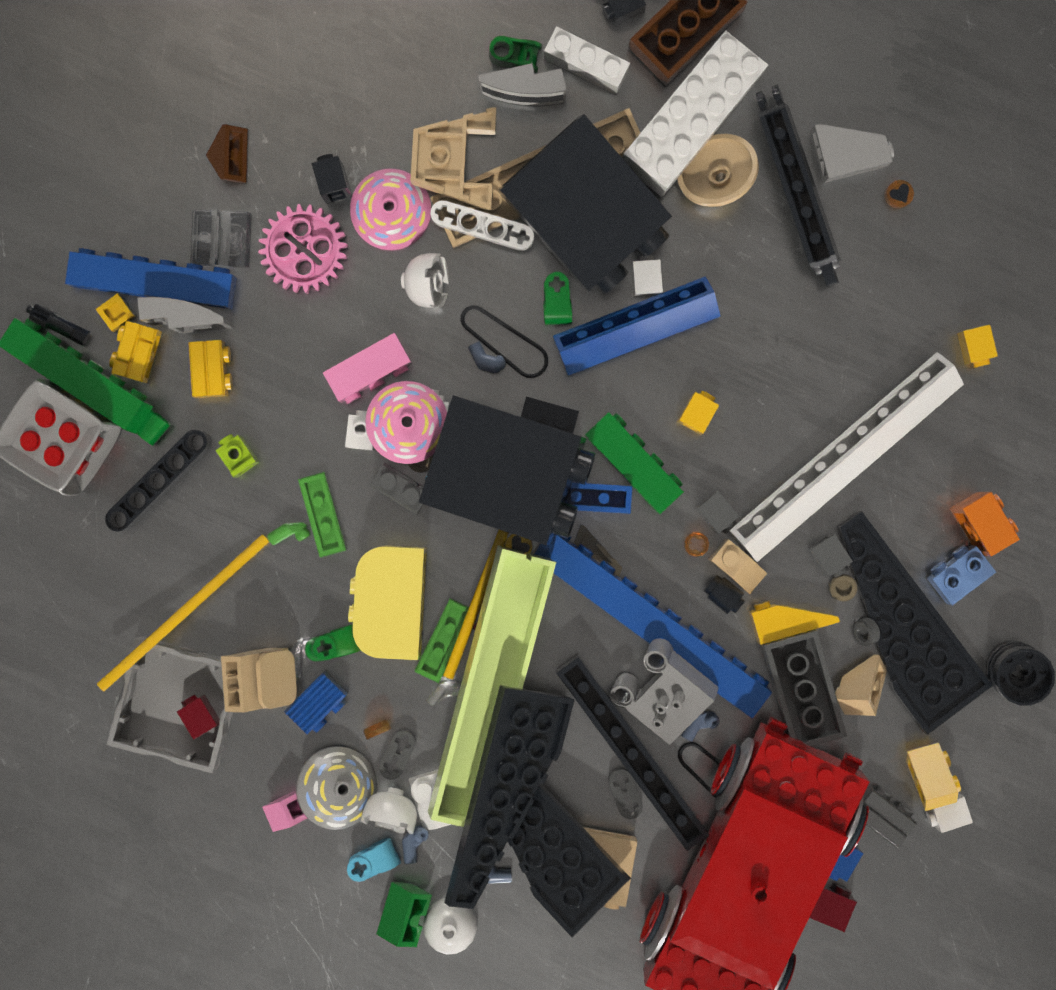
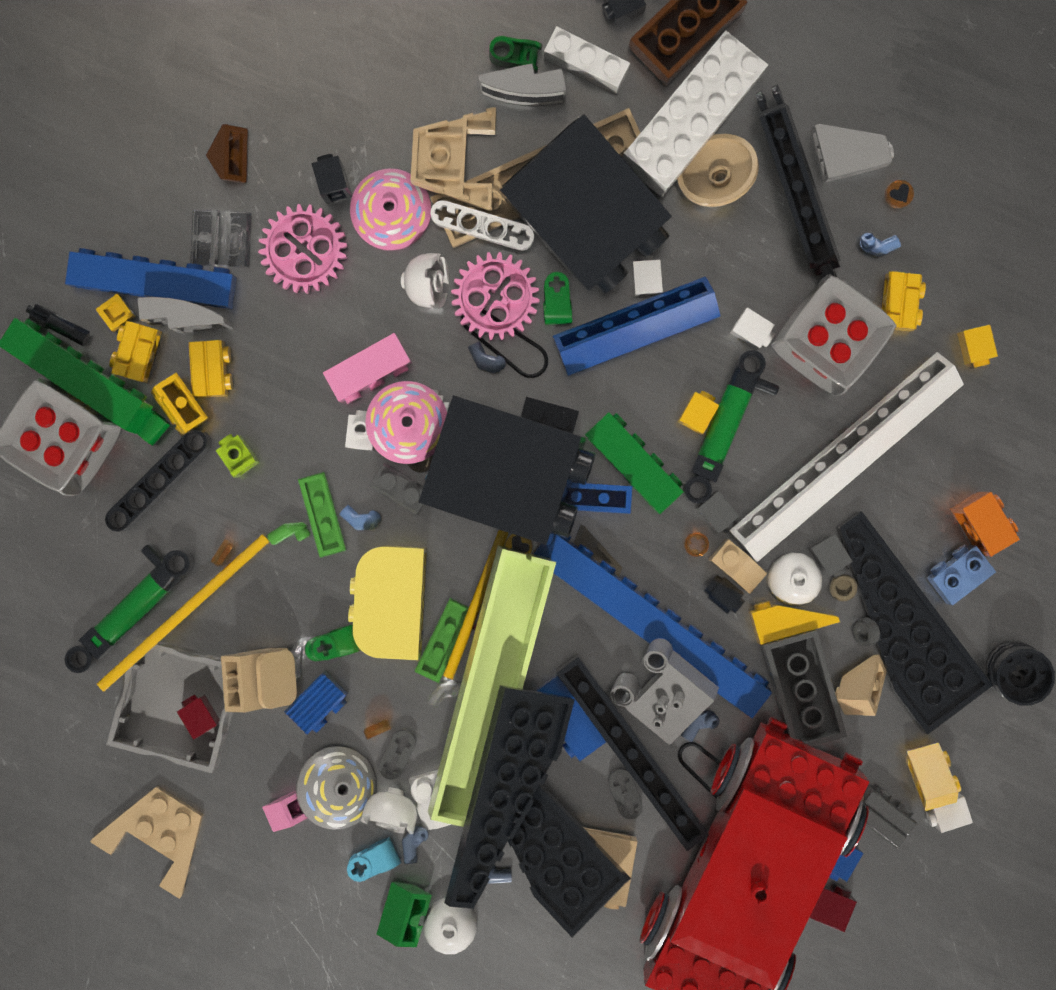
(131, 609): none -> piece
(165, 826): none -> tan wing
(178, 404): none -> yellow brick
(222, 553): none -> clear orange tile
(361, 521): none -> medium blue arm
(515, 310): none -> bright pink gear
(581, 735): none -> blue brick
(725, 423): none -> piece
(753, 329): none -> white brick
(794, 579): none -> white cylinder
(834, 335): none -> light grey piece
(877, 247): none -> medium blue arm
(902, 299): none -> yellow brick

